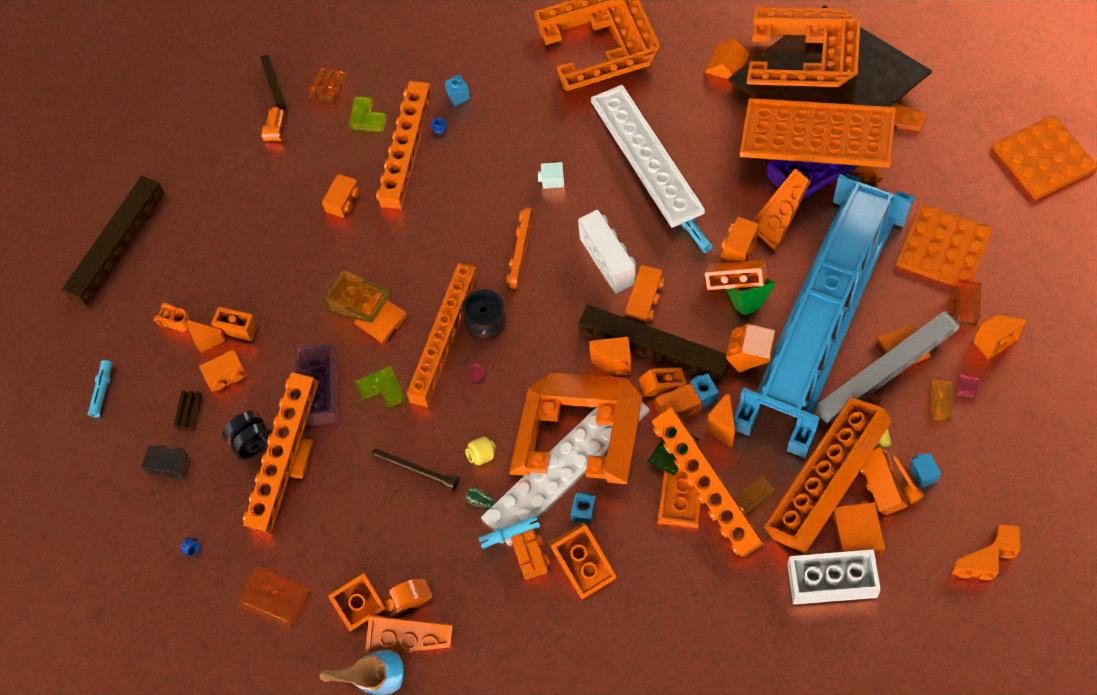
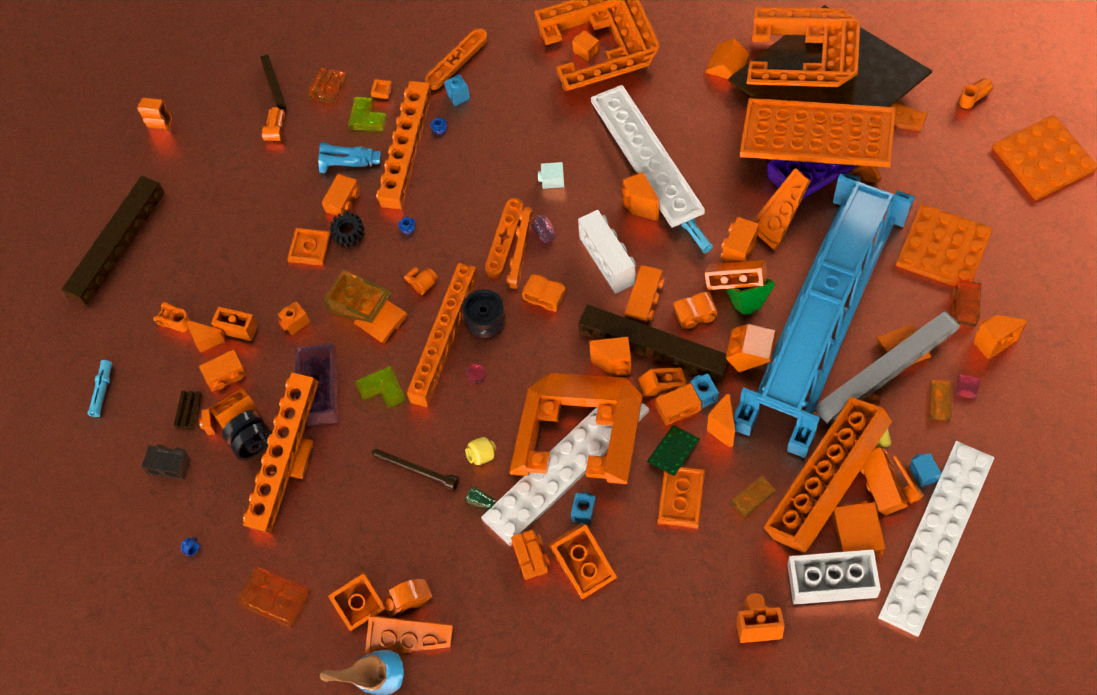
(155, 113): none -> orange brick
(207, 422): none -> orange plate
(232, 406): none -> orange slope
(293, 318): none -> orange brick
(309, 246): none -> orange tile
(347, 220): none -> black tyre
(353, 157): none -> dark azure piece
(381, 89): none -> orange plate
(407, 229): none -> blue plate
(422, 281): none -> orange piece
(464, 50): none -> orange piece
(500, 252): none -> orange piece
(507, 532): medium azure pin -> none
(543, 228): none -> brick
(544, 292): none -> orange brick
(585, 45): none -> orange brick
(640, 197): none -> orange slope
(695, 310): none -> orange brick
(751, 538): orange brick -> none
(758, 621): none -> orange brick
(936, 539): none -> white plate
(974, 92): none -> orange piece
(986, 561): orange arch -> none

